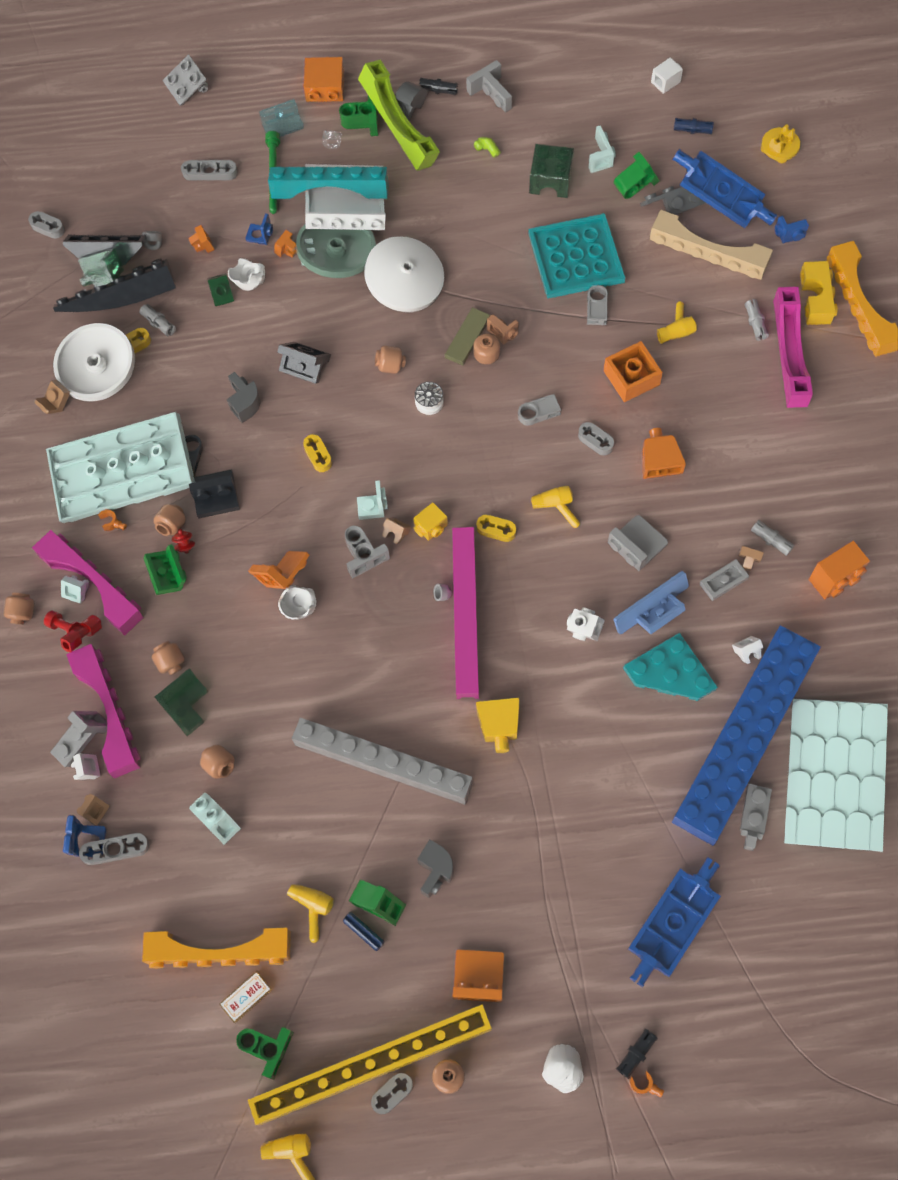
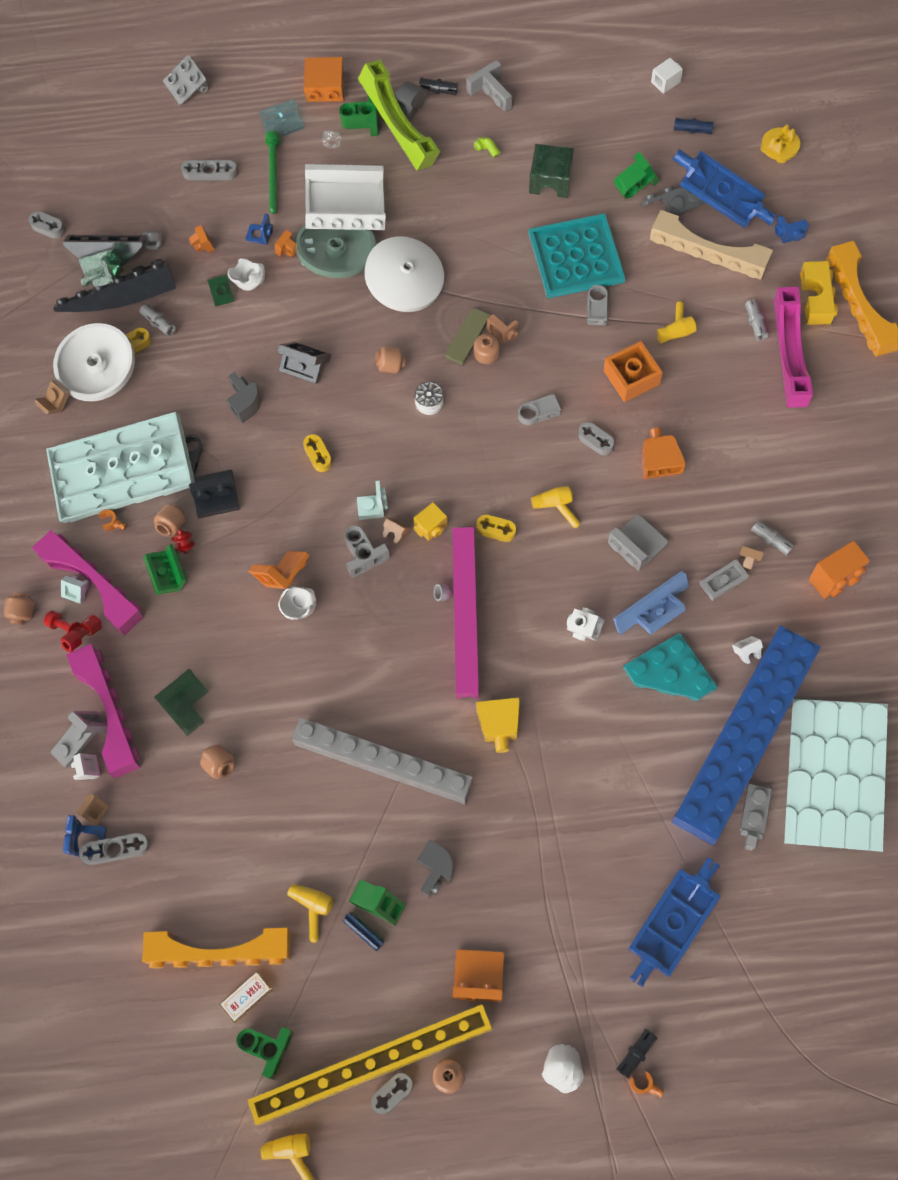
(168, 658): nougat head -> none
(214, 818): light aqua bracket -> none
(290, 181): teal arch -> none
(604, 158): light aqua bracket -> none

